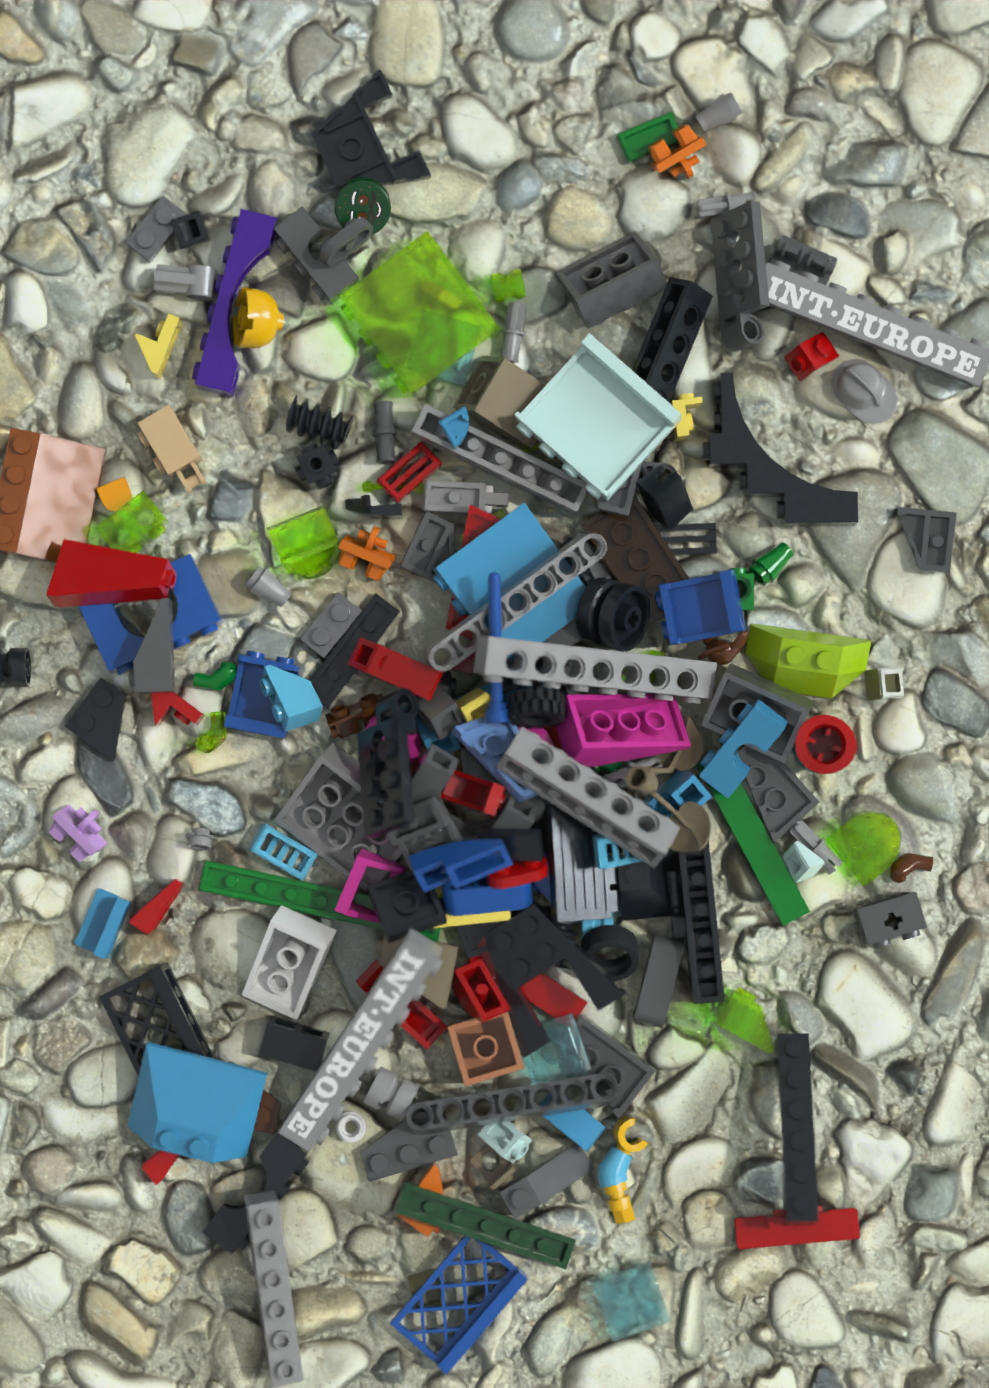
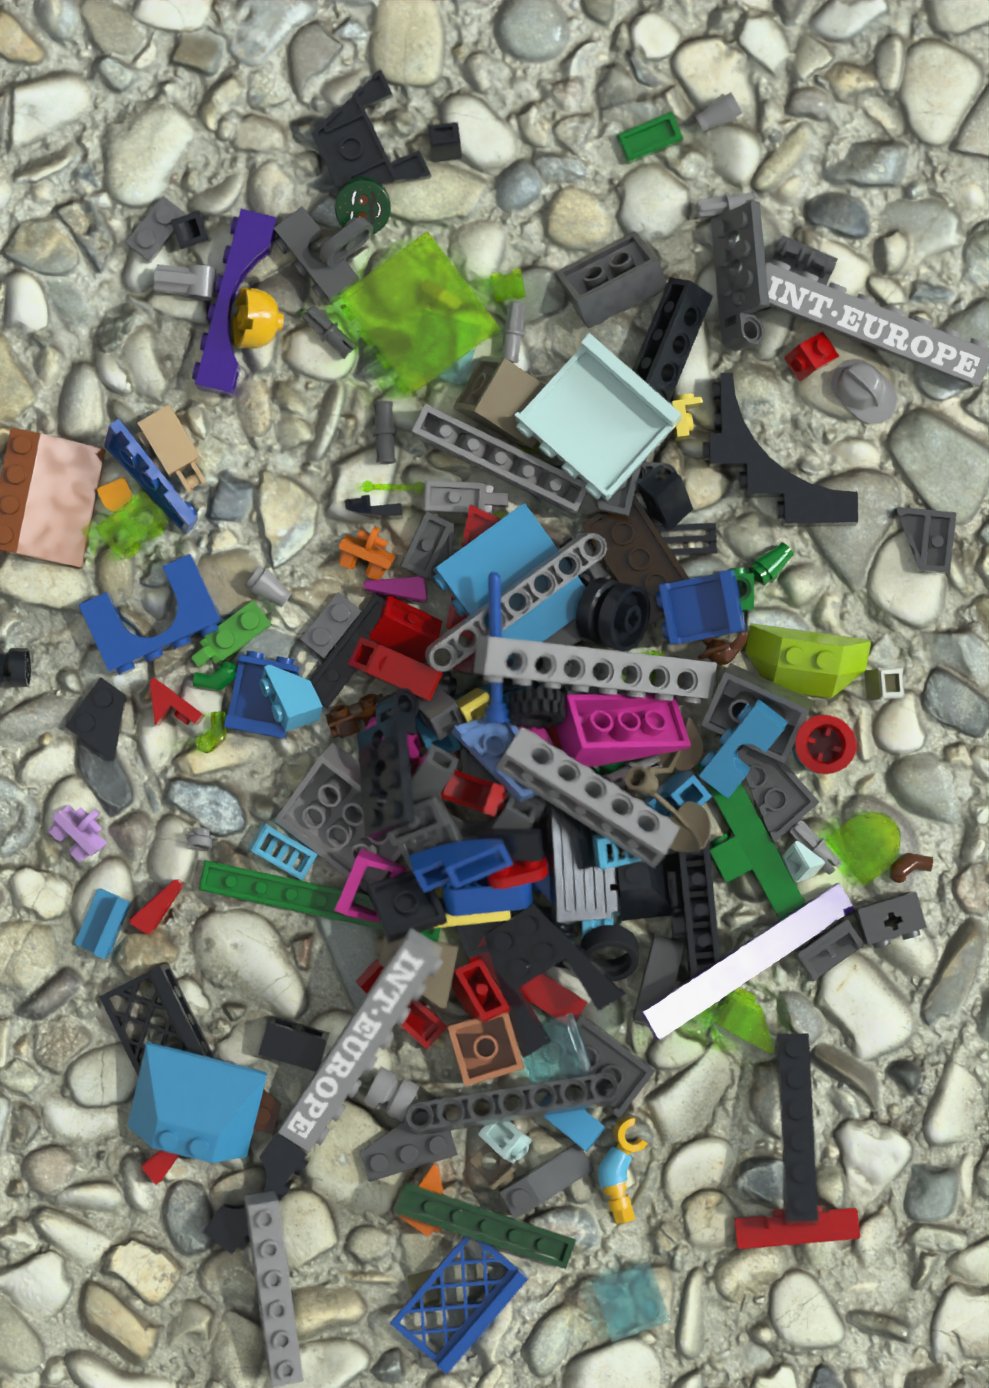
(107, 575): red slope -> none
(148, 476): none -> blue wing
(155, 659): dark grey slope -> none
(159, 351): light yellow slope -> none
(232, 635): none -> bright green hinge
(288, 962): white slope -> none
(306, 543): clear neon green slope -> none
(318, 423): black piece -> none
(321, 477): black brick -> none
(329, 331): none -> dark grey axle
(350, 1136): white plate -> none
(390, 489): red tile -> none
(403, 588): none -> magenta slope
(405, 629): none -> red panel
(445, 142): none -> black slope
(456, 426): dark azure tile -> none
(688, 144): orange hips -> none
(729, 857): none -> green brick
(747, 961): none -> tile
(829, 949): none -> dark grey hinge

